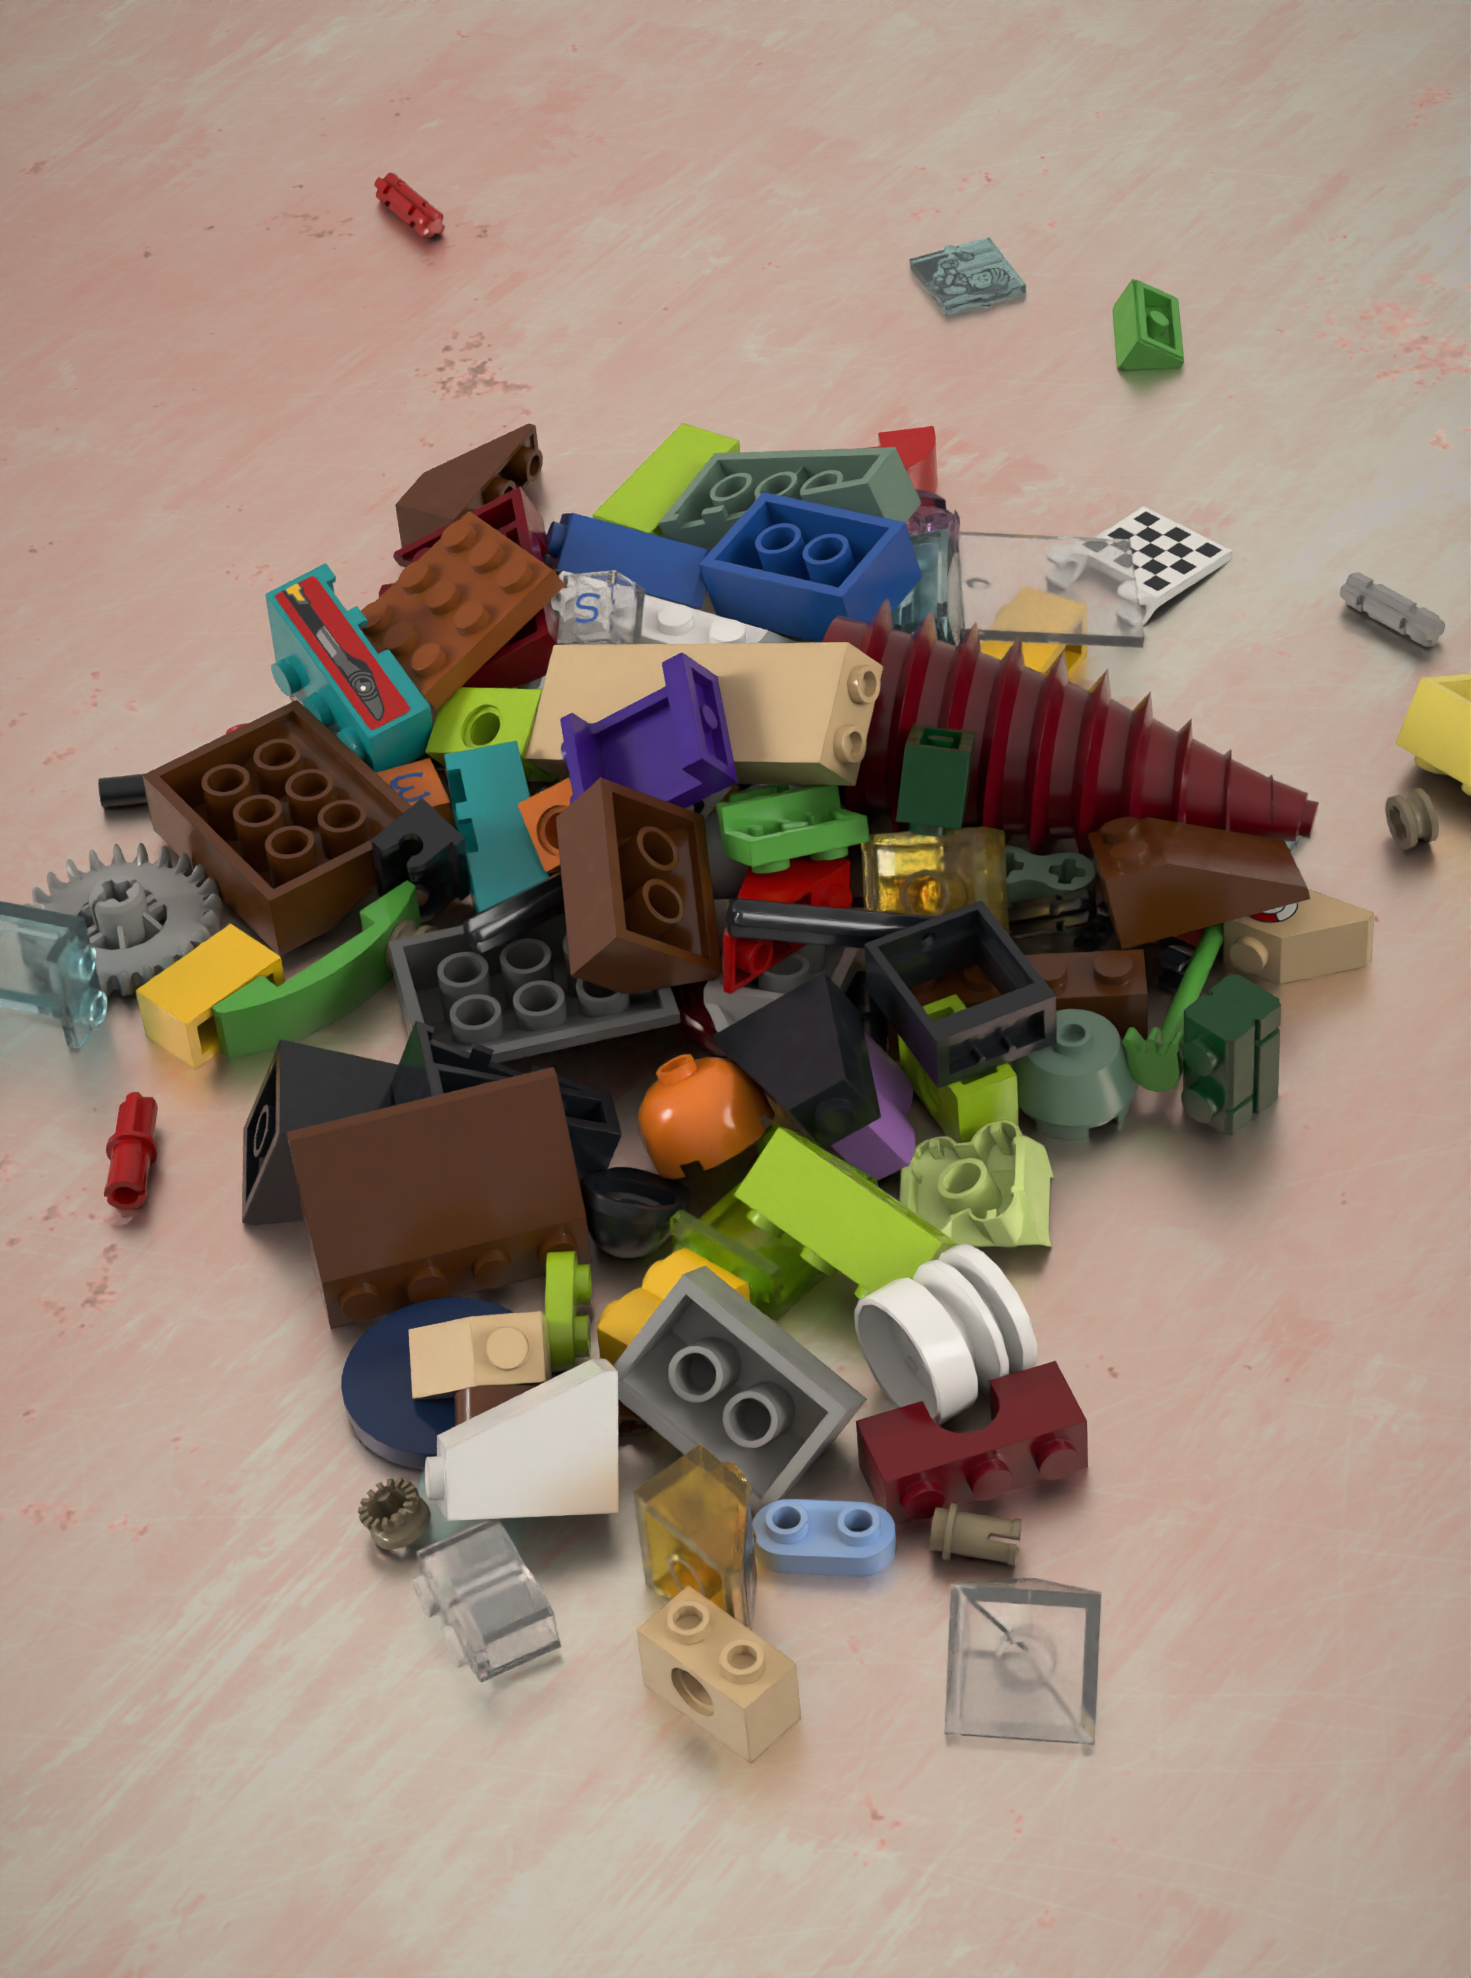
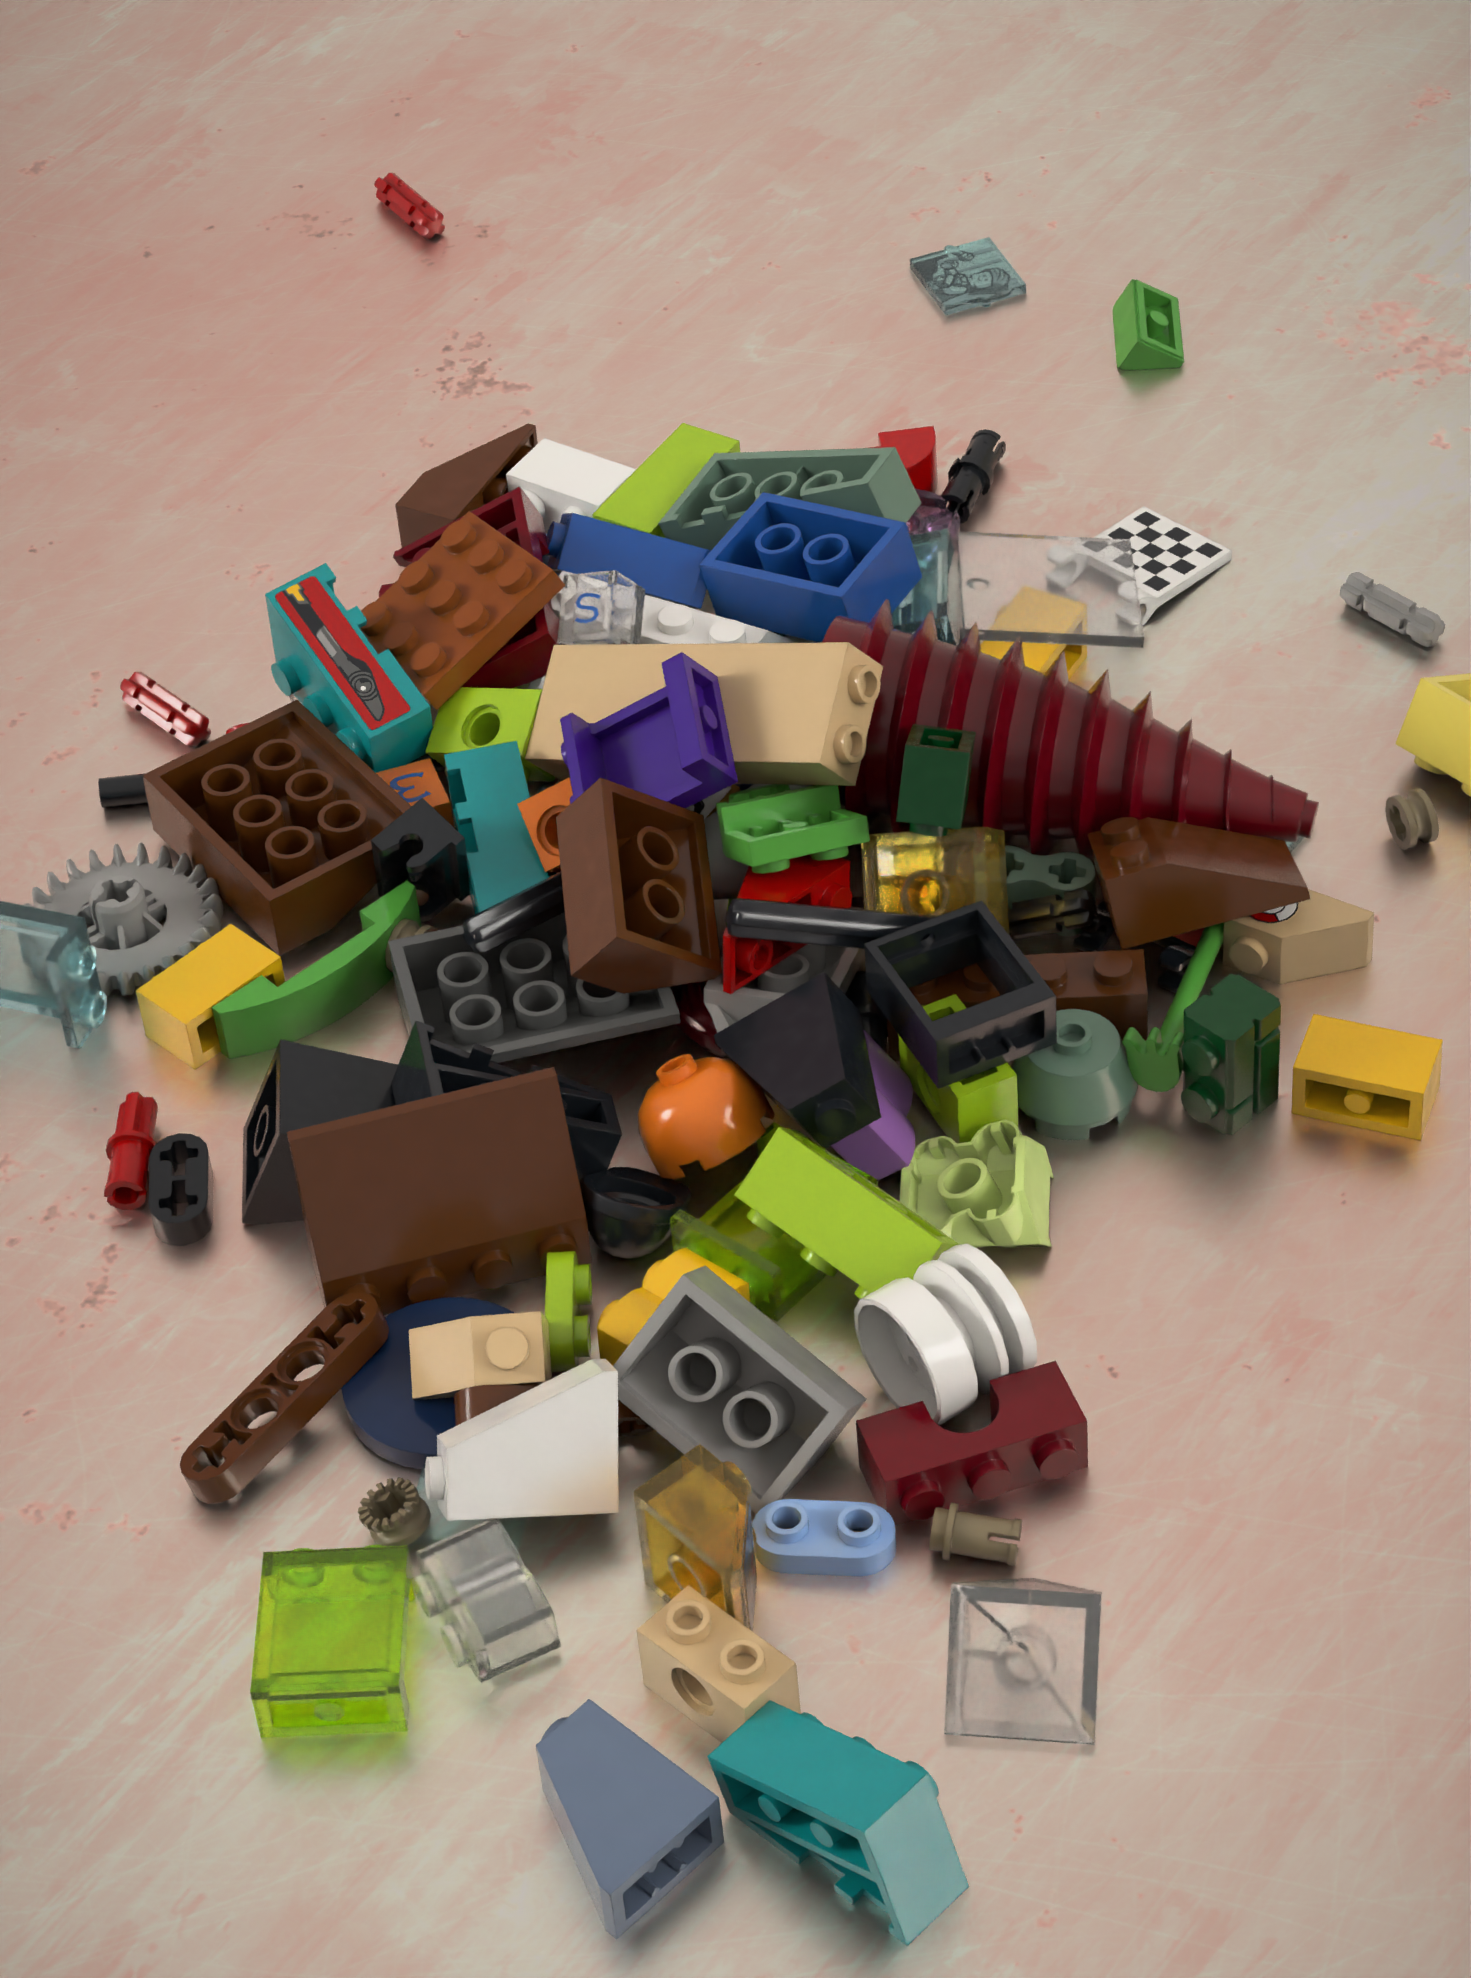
(165, 709): none -> axle
(168, 1189): none -> black beam
(232, 1454): none -> reddish brown beam
(332, 1641): none -> clear neon green panel
(566, 480): none -> white brick
(624, 1813): none -> sand blue slope
(847, 1809): none -> teal wedge
(973, 473): none -> black pin
(1366, 1076): none -> yellow brick

